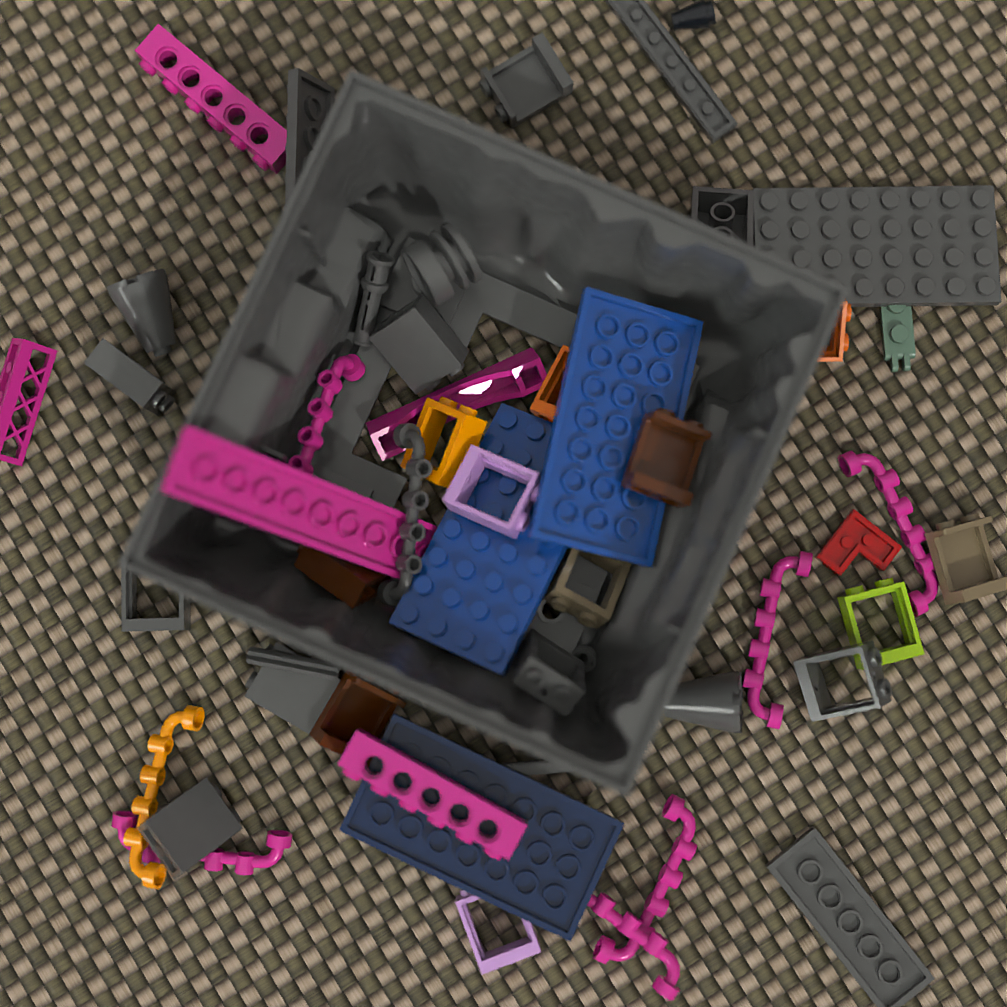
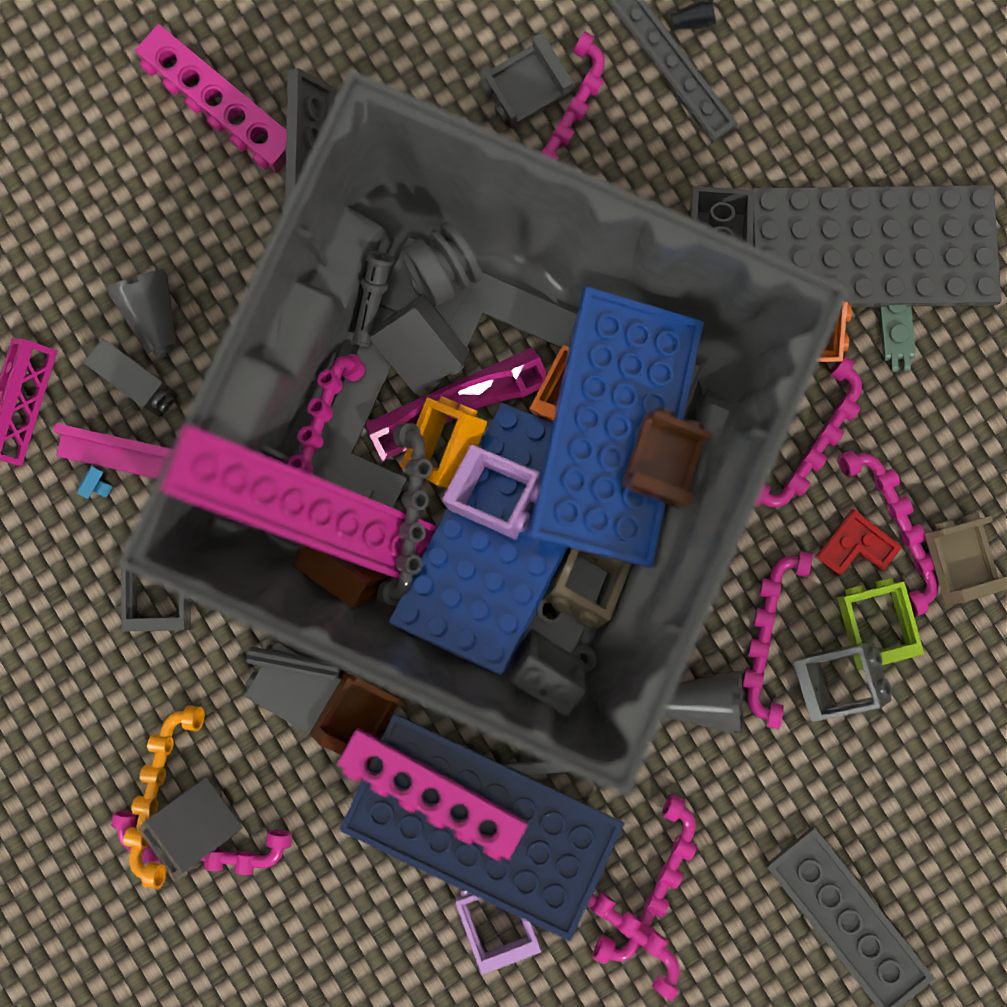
(92, 482): none -> dark azure tile
(111, 451): none -> dark pink fence
(578, 107): none -> dark pink bar
(829, 433): none -> dark pink bar

